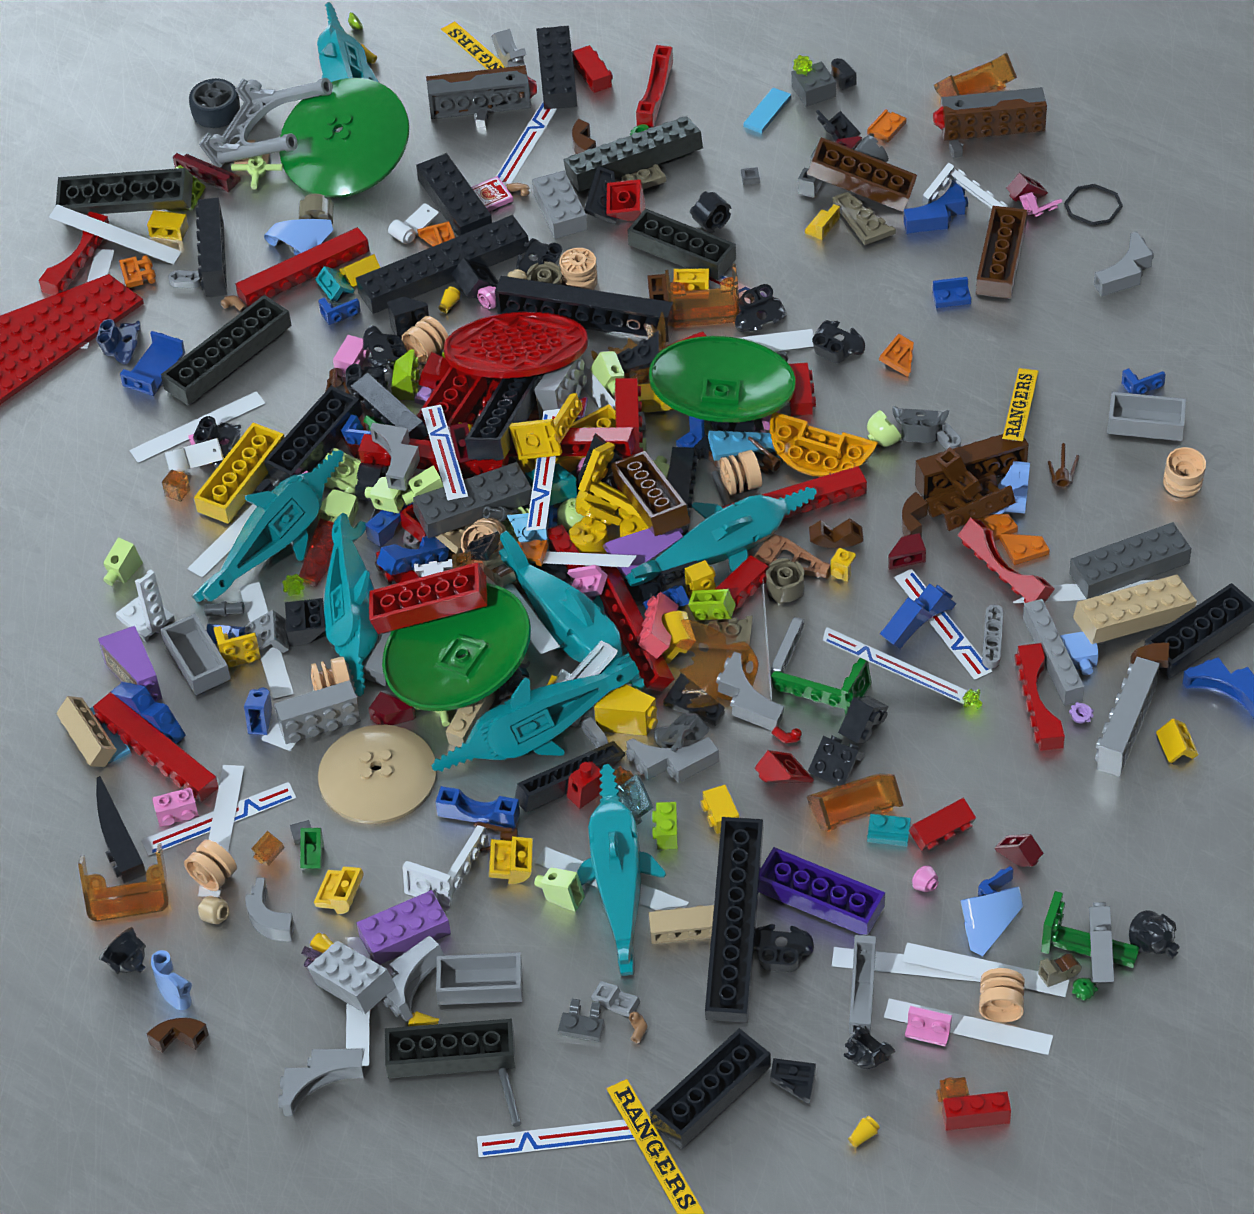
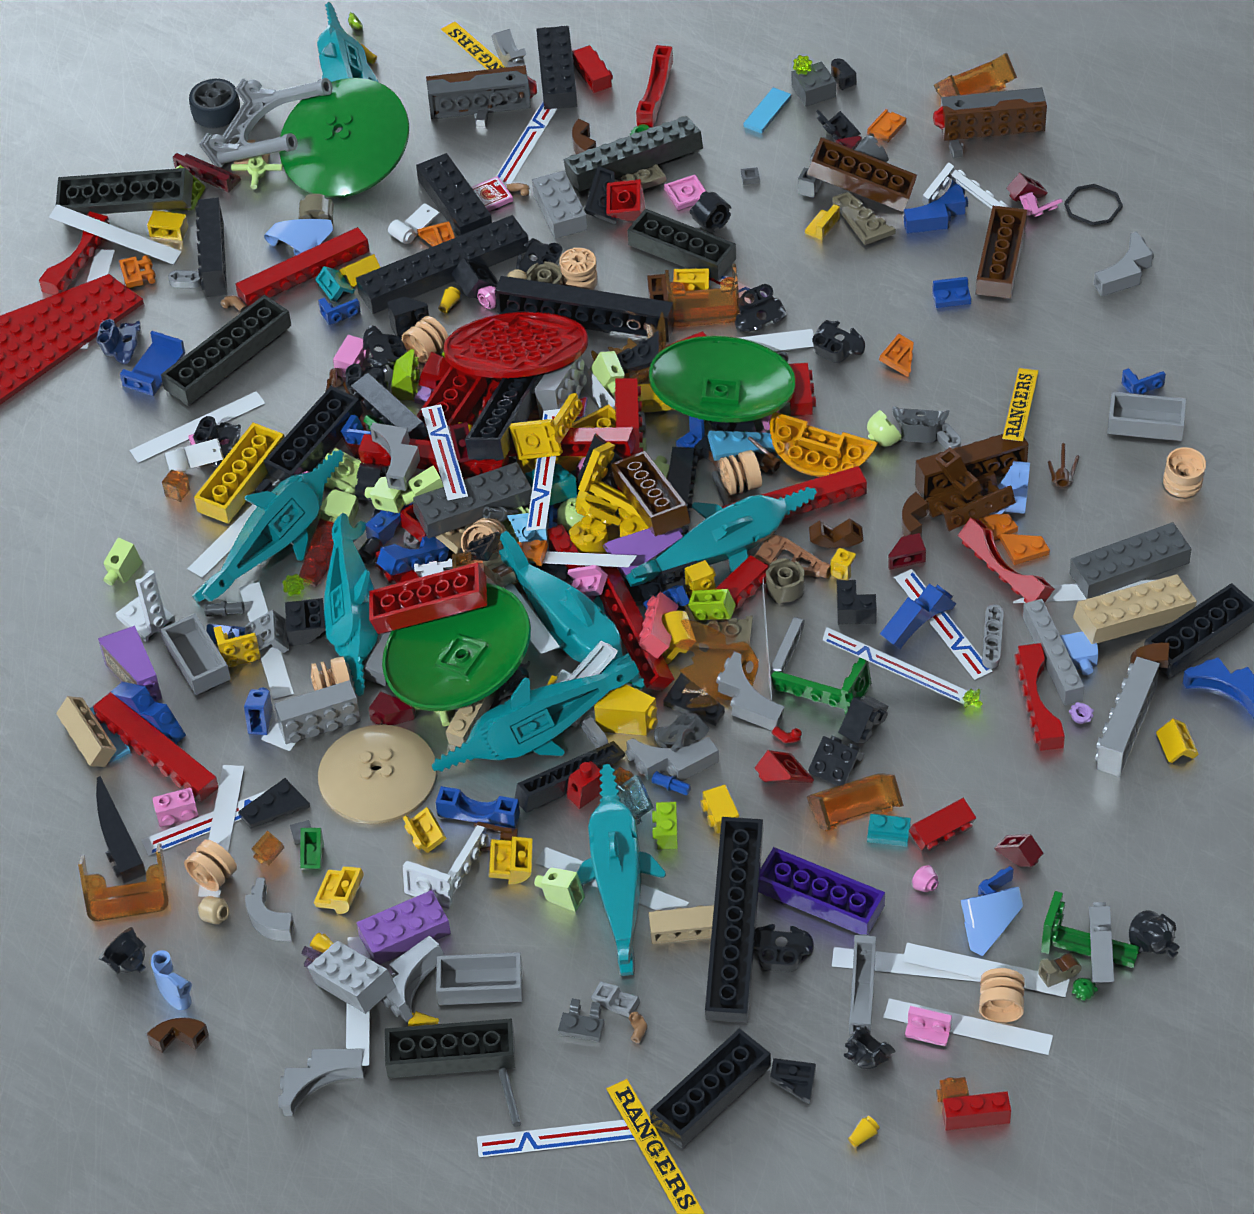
(275, 802): none -> black wing
(368, 550): none -> black brick
(425, 830): none -> yellow bracket
(671, 783): none -> blue axle
(684, 191): none -> bright pink tile
(854, 607): none -> black brick

